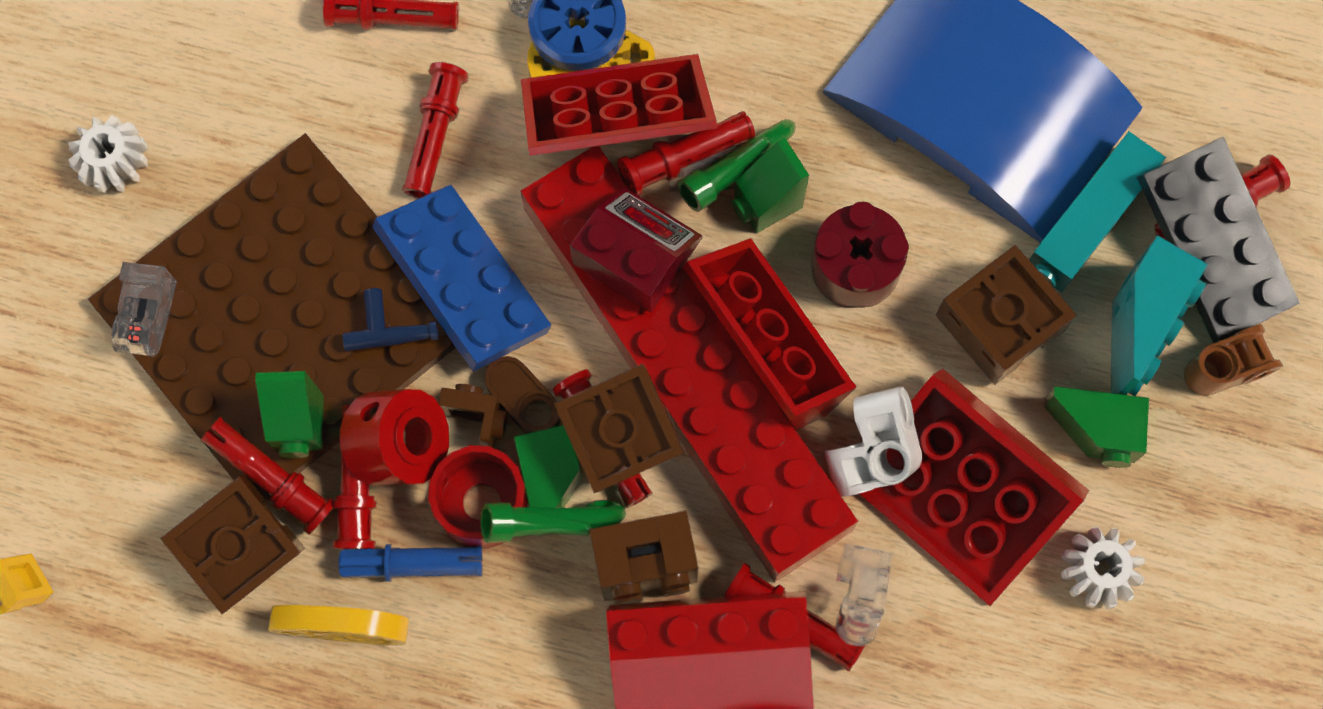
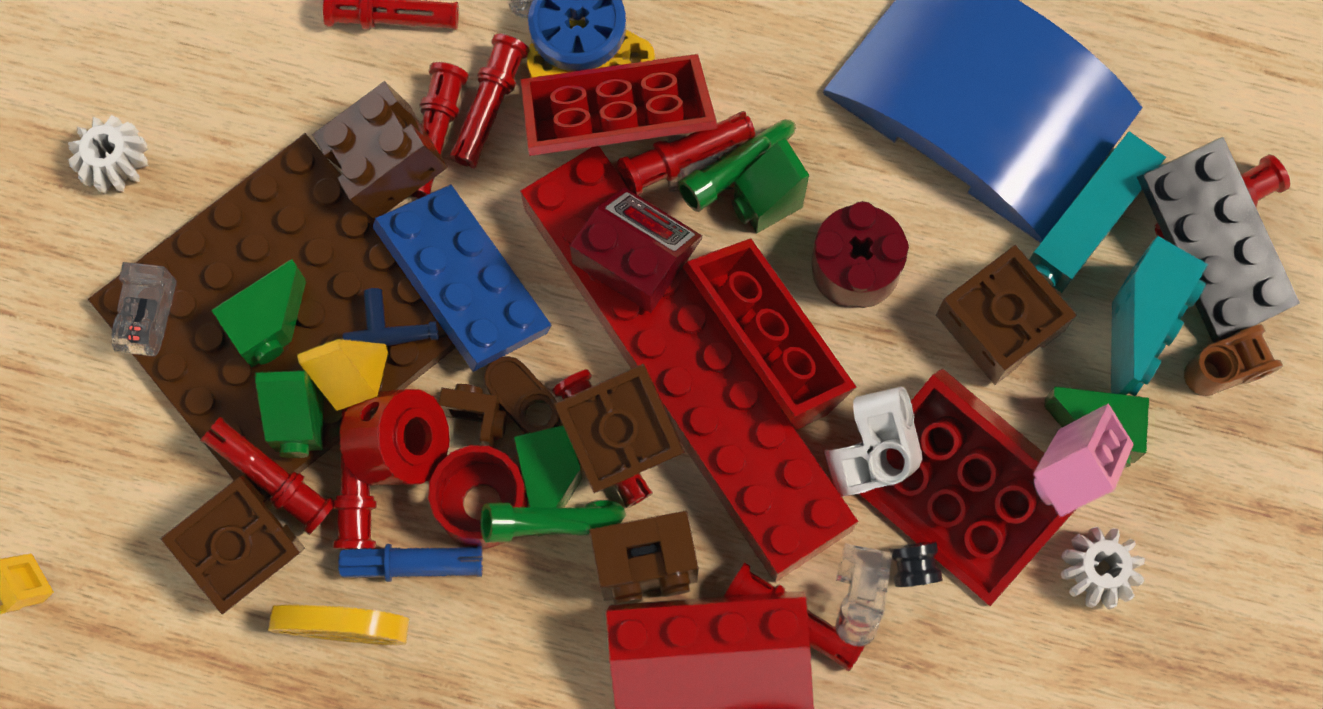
(264, 314): none -> green slope
(346, 370): none -> yellow slope
(380, 150): none -> reddish brown piece
(495, 82): none -> red pin
(916, 564): none -> black wheel
(1083, 461): none -> bright pink brick

